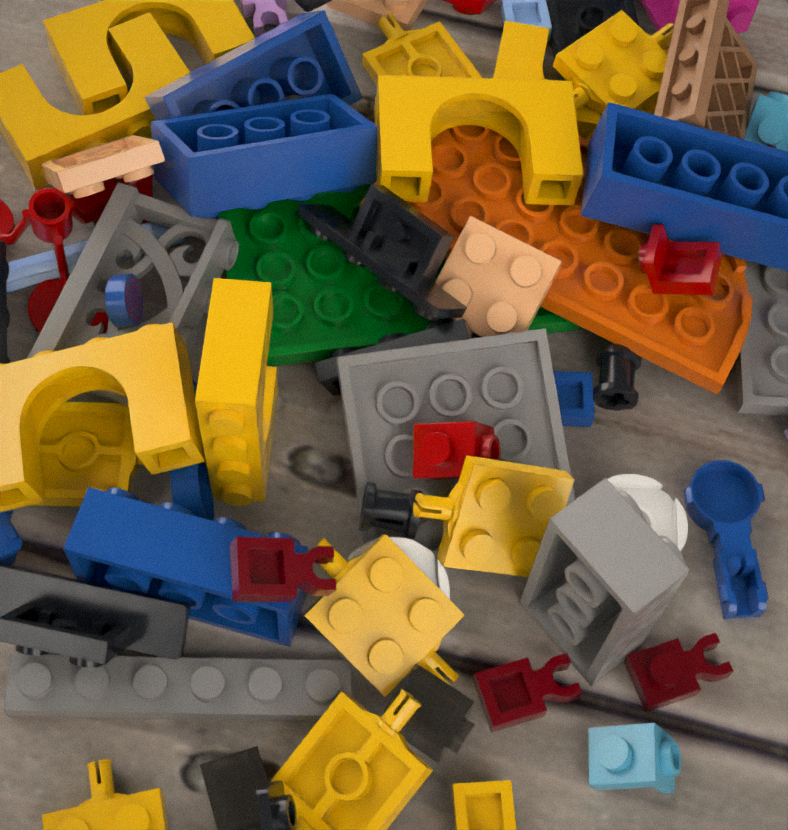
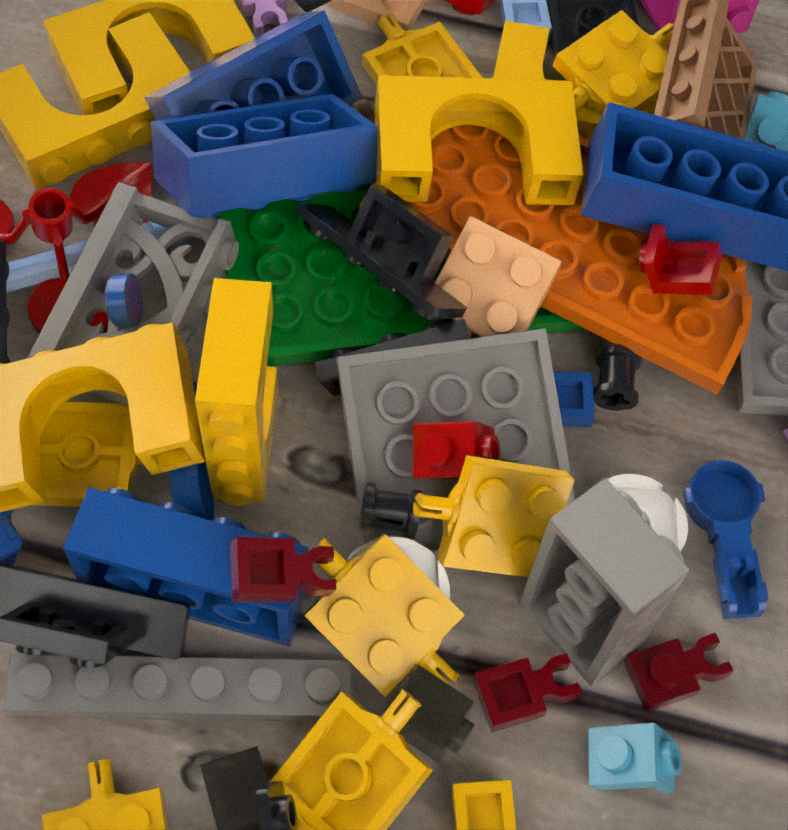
(86, 170): light nougat plate -> none

